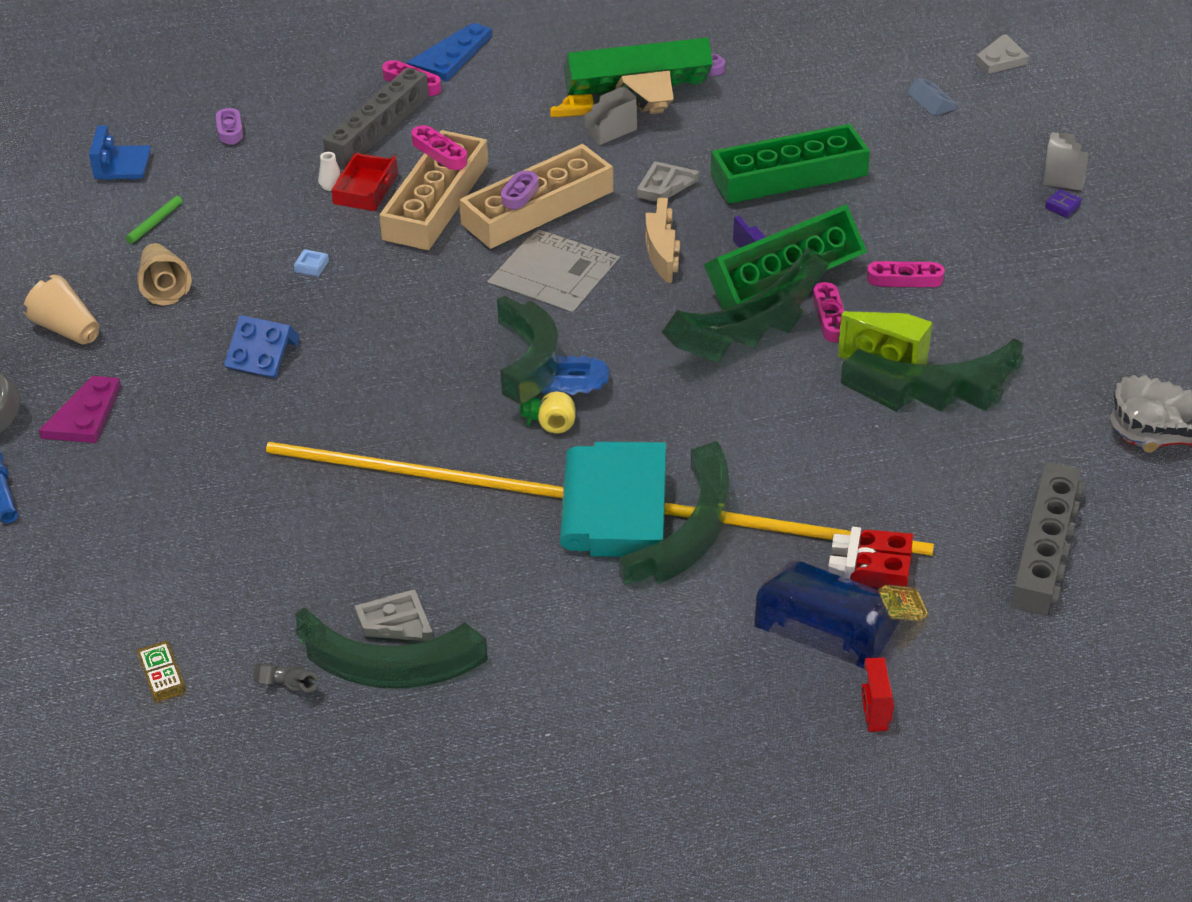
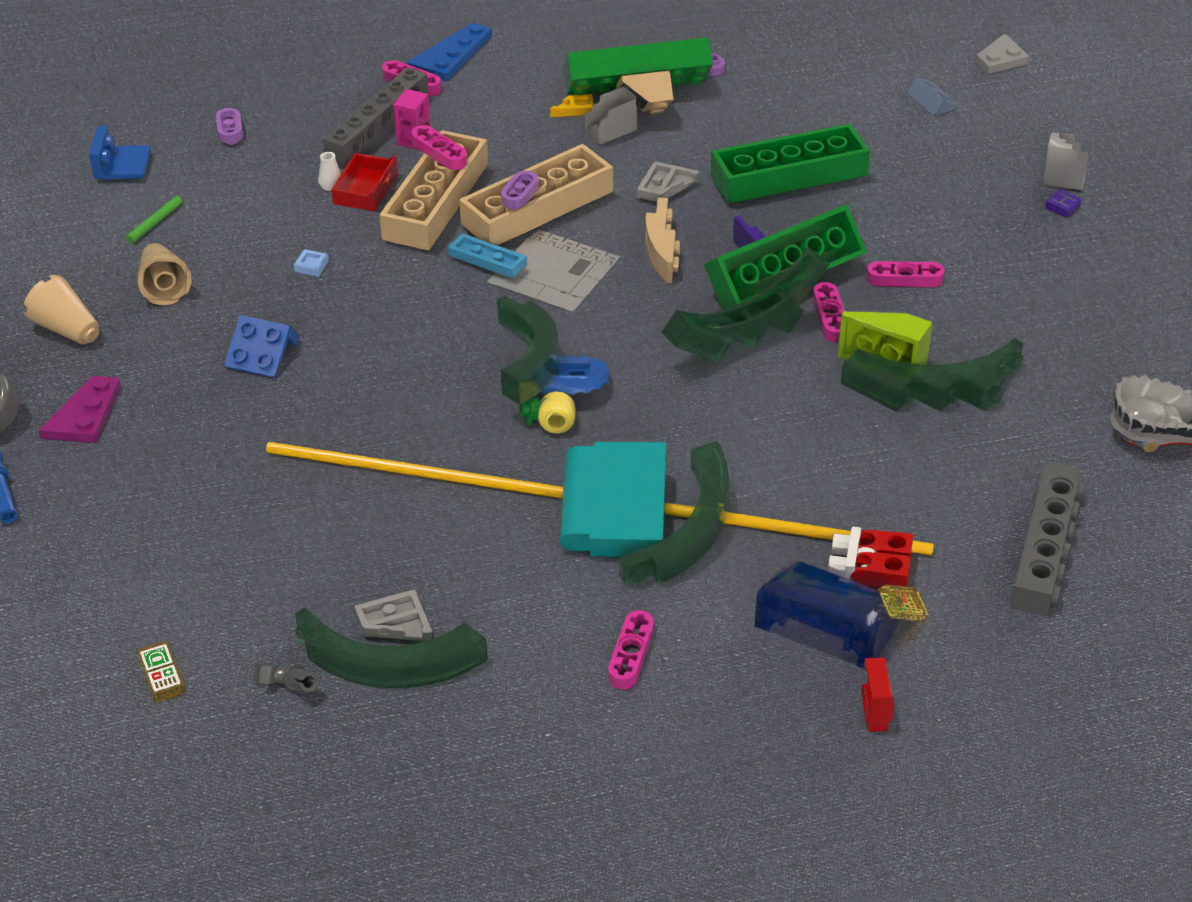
(409, 112): none -> dark pink brick
(487, 255): none -> dark azure plate
(635, 660): none -> dark pink beam

